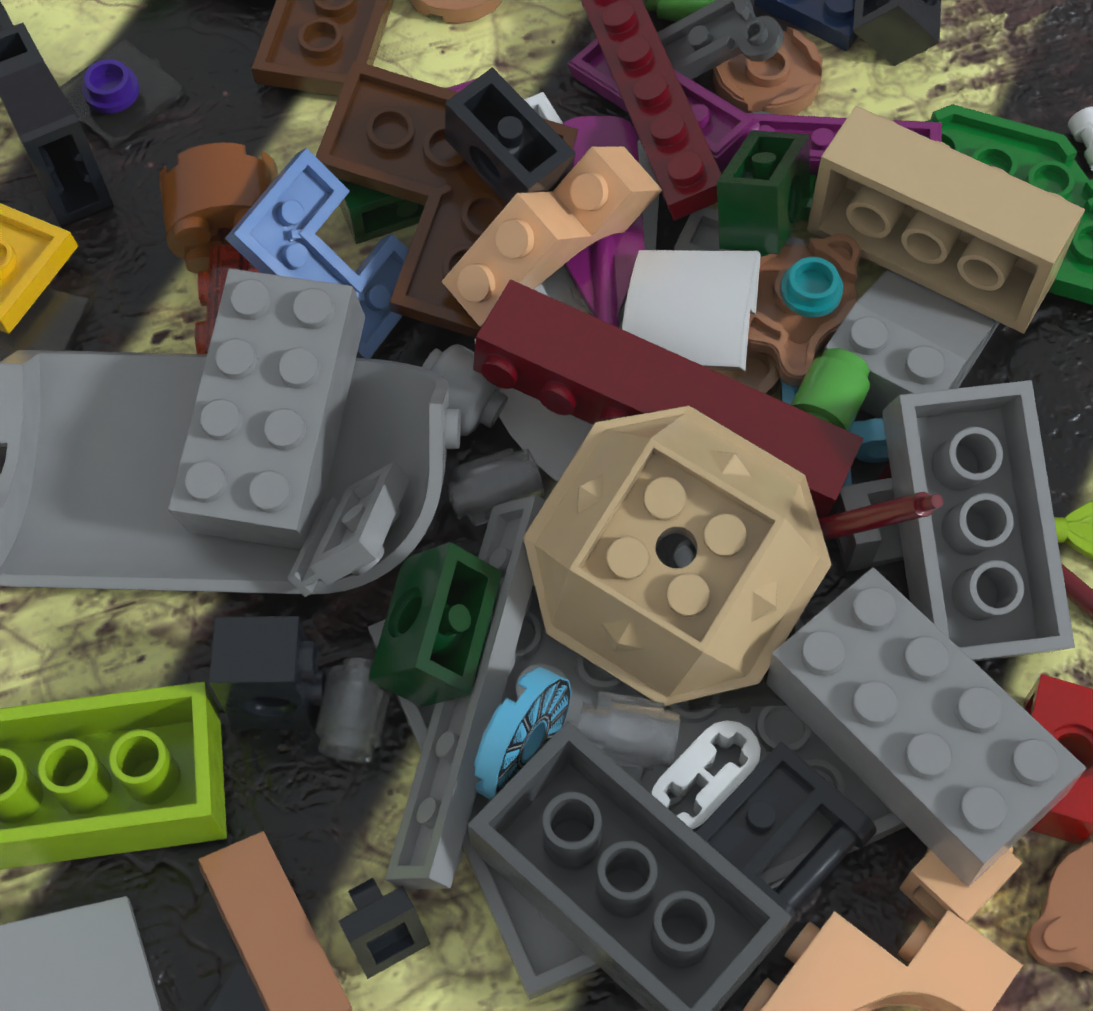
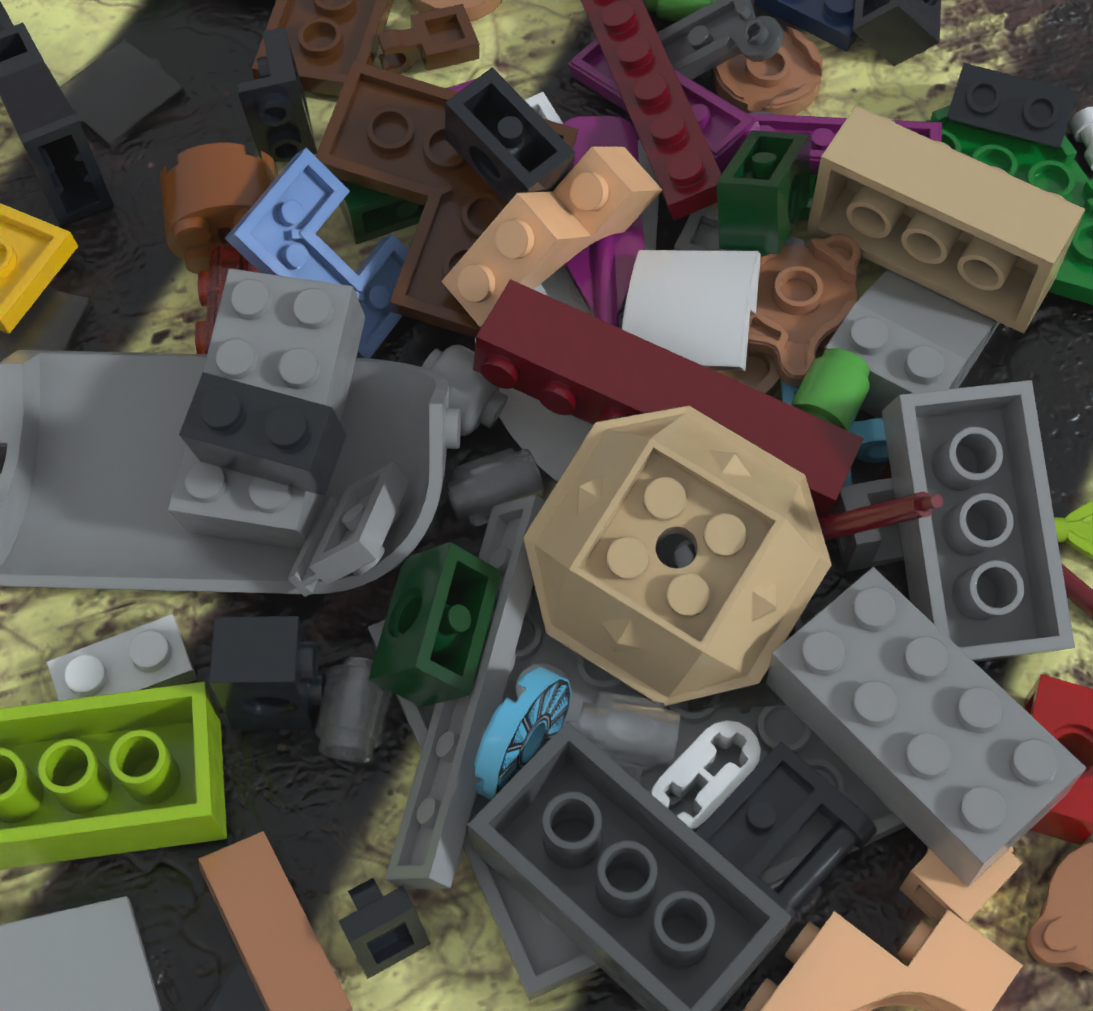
(110, 86): dark purple plate -> none
(130, 661): none -> white plate
(263, 433): none -> black piece
(277, 102): none -> black bracket
(435, 36): none -> reddish brown plate
(812, 287): teal plate -> none
(1011, 106): none -> black bracket

